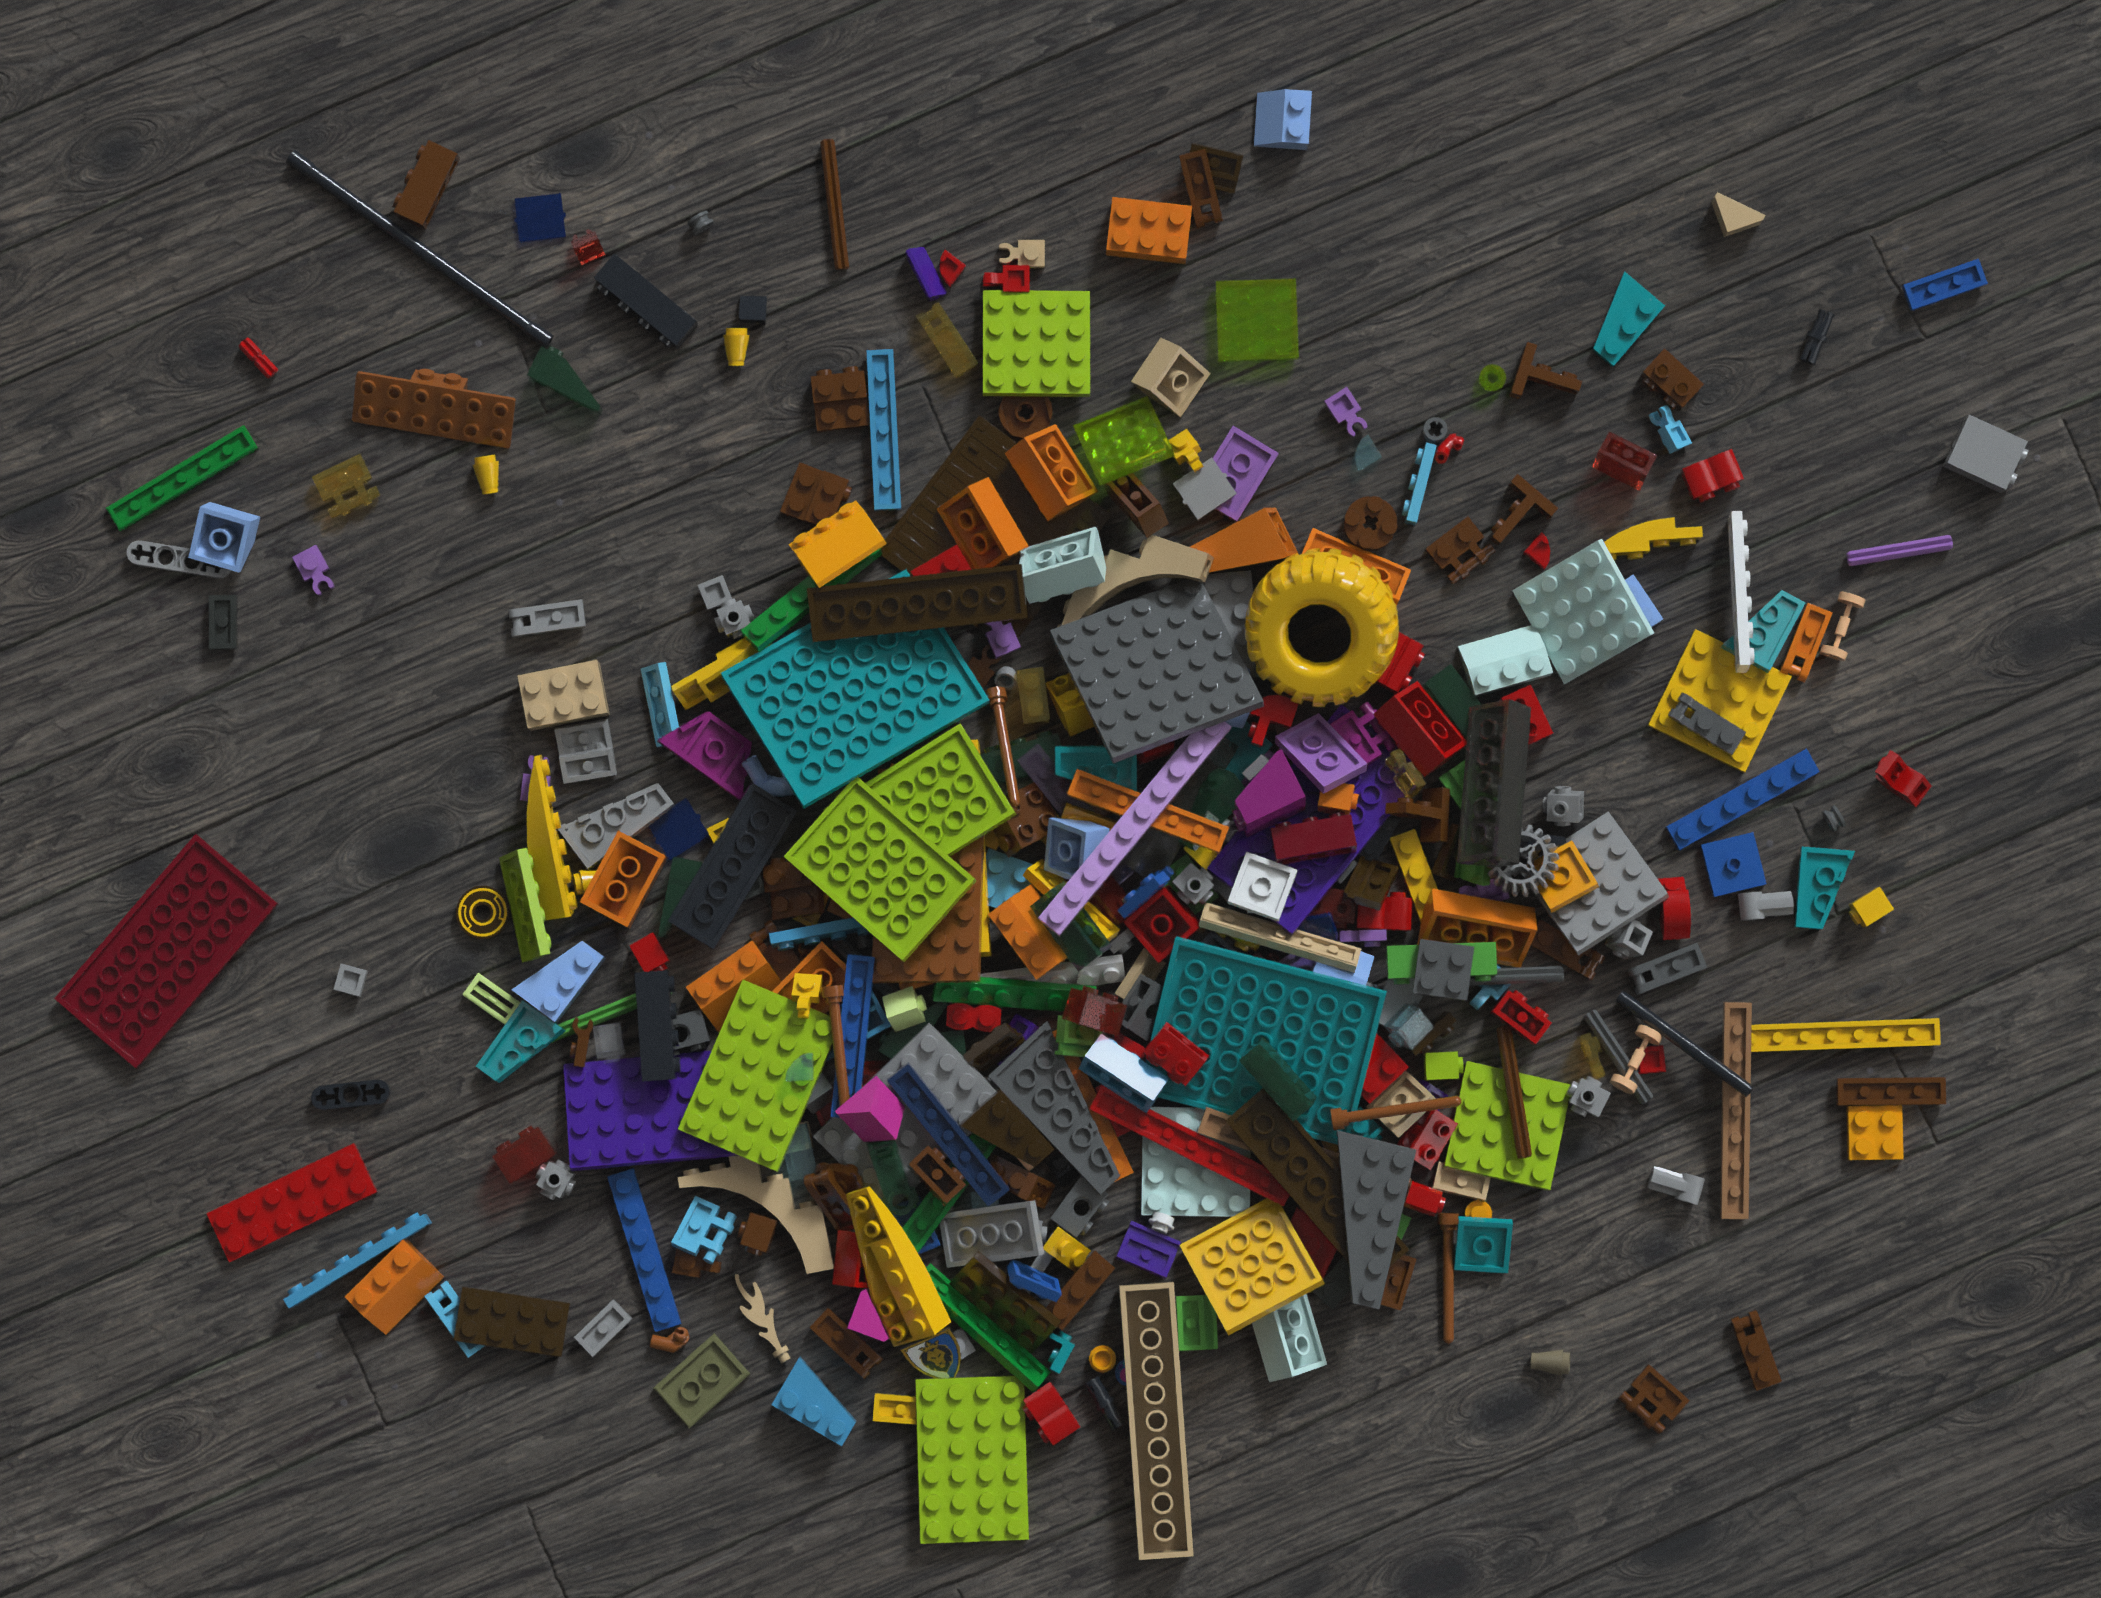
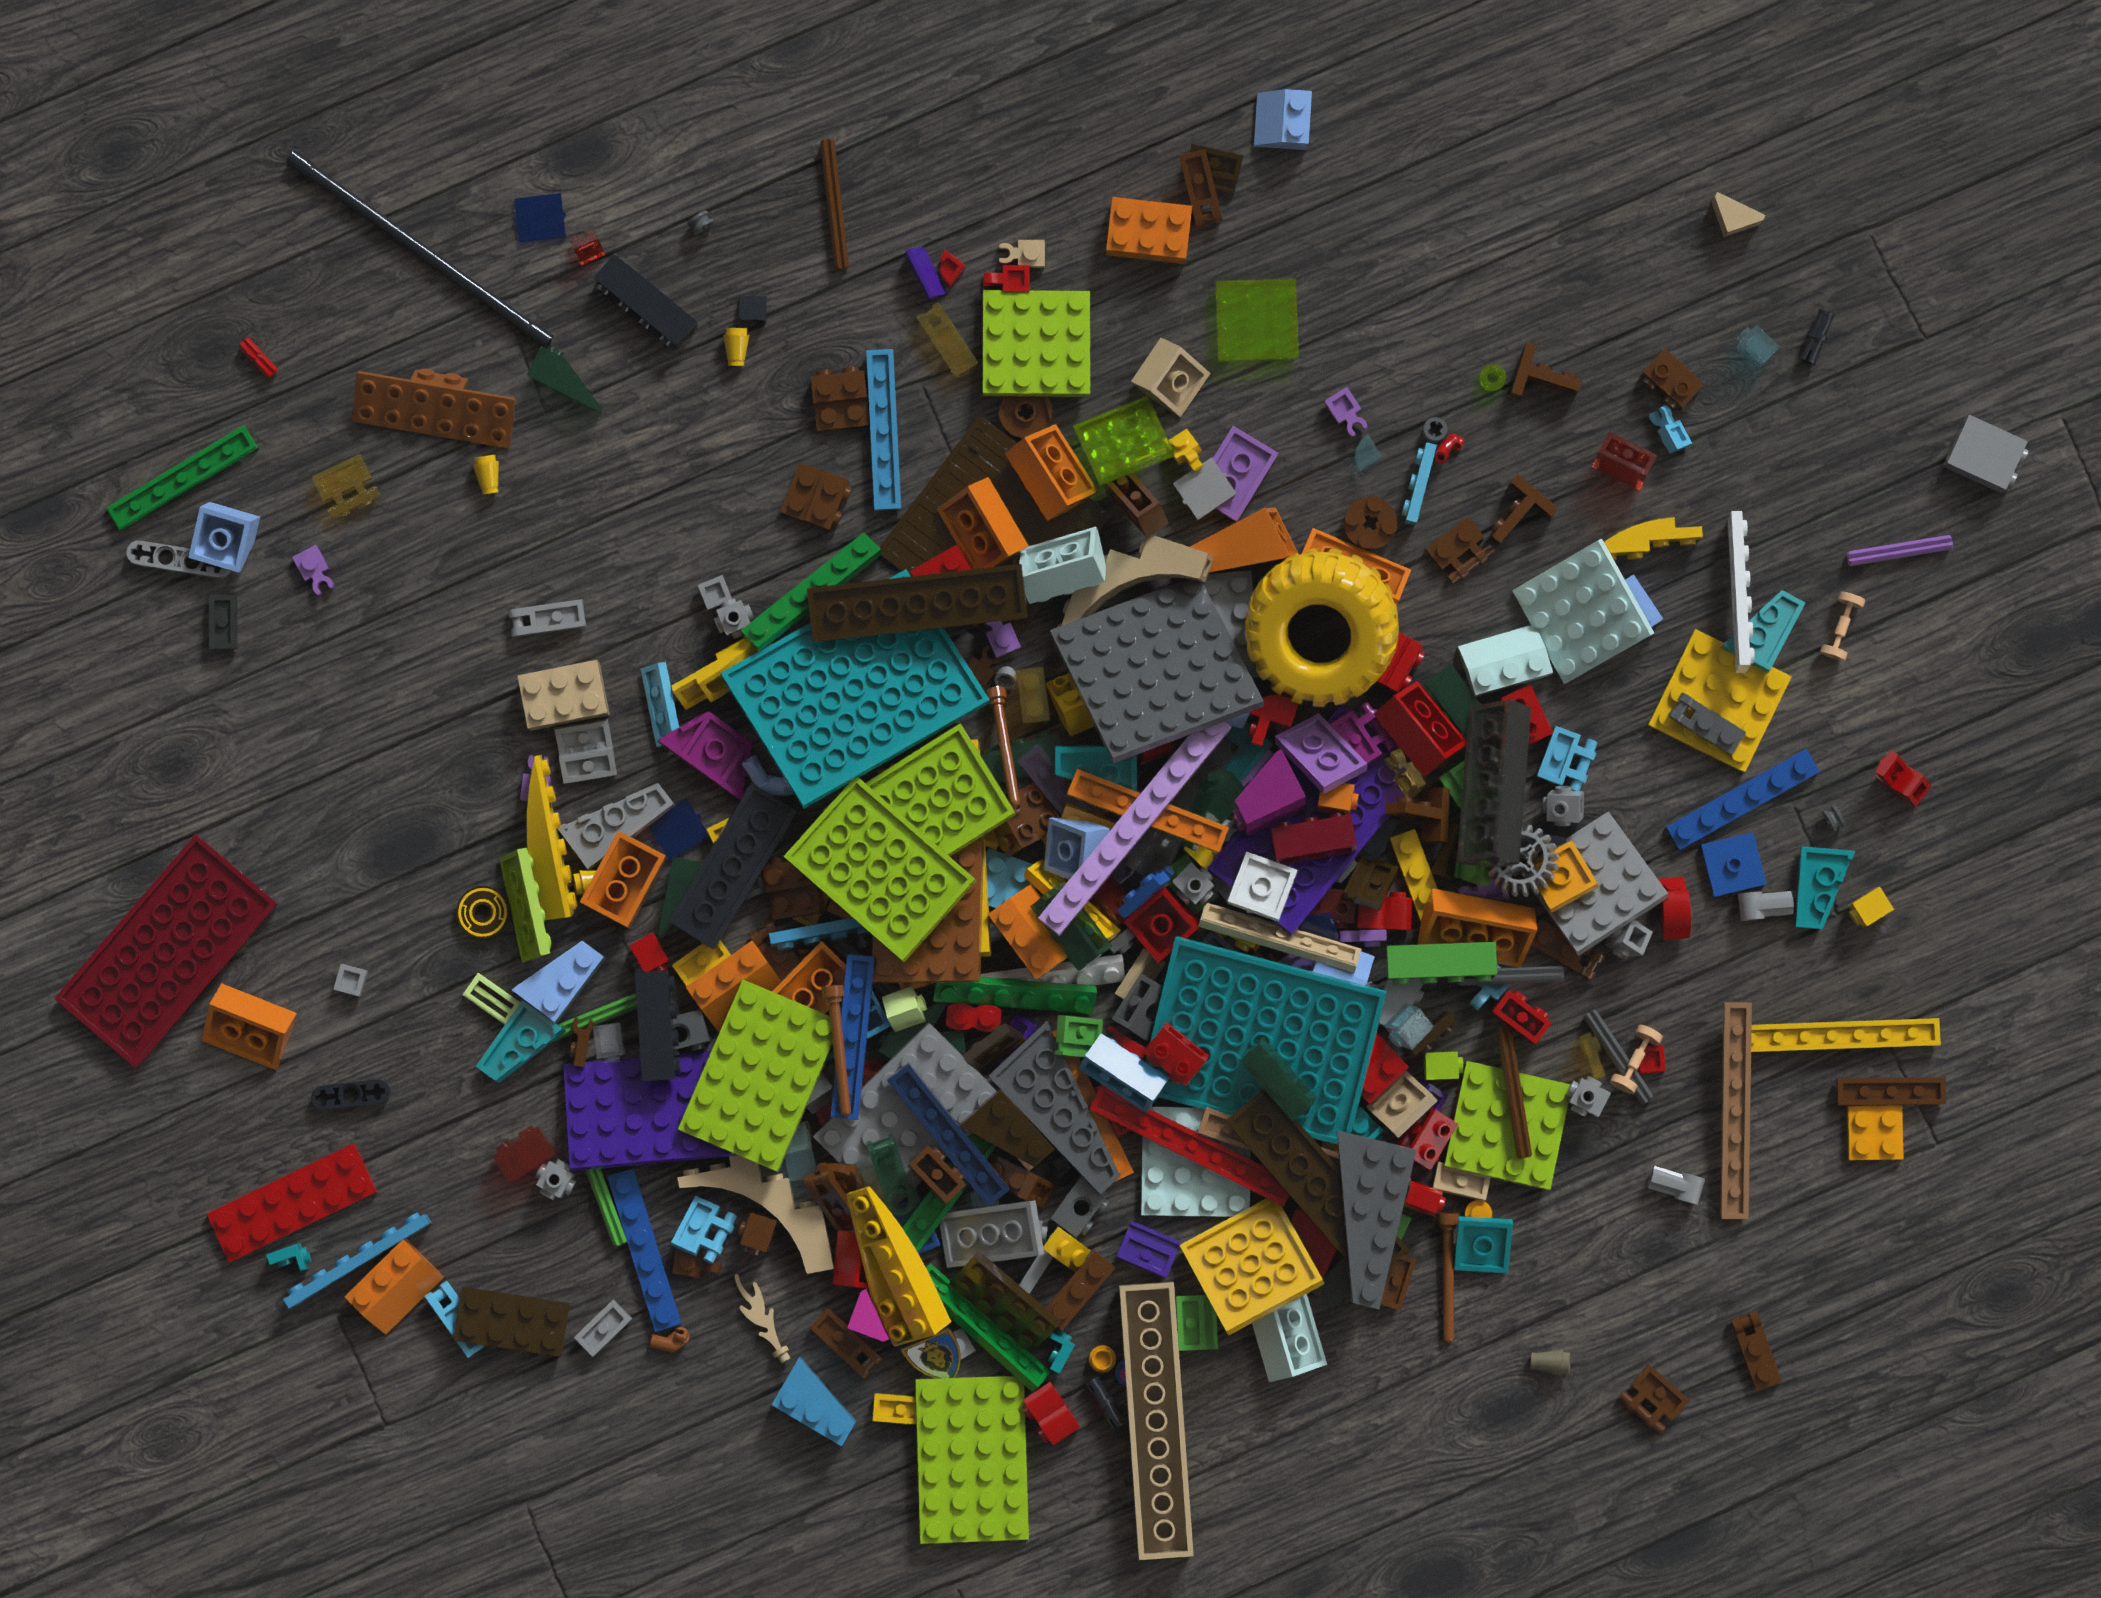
(248, 1026): none -> orange slope
(284, 1256): none -> teal bracket
(426, 184): reddish brown brick -> none
(606, 1206): none -> bright green axle
(700, 961): none -> yellow plate
(701, 1380): olive tile -> none
(801, 1069): clear light blue tile -> none
(806, 991): yellow plate -> none
(837, 543): light orange slope -> none
(873, 1112): dark pink slope -> none
(1028, 1278): blue plate -> none
(1095, 1011): clear red brick -> none
(1161, 1222): white plate -> none
(1255, 767): light grey plate -> none
(1342, 1118): dark orange piece -> none
(1443, 969): dark grey plate -> none
(1539, 551): red tile -> none
(1559, 755): none -> medium azure plate
(1626, 319): teal wing -> none
(1668, 968): dark grey plate -> none
(1684, 1044): black piece -> none
(1712, 475): red brick -> none
(1756, 346): none -> clear light blue brick
(1806, 641): orange plate -> none
(1944, 285): blue plate -> none

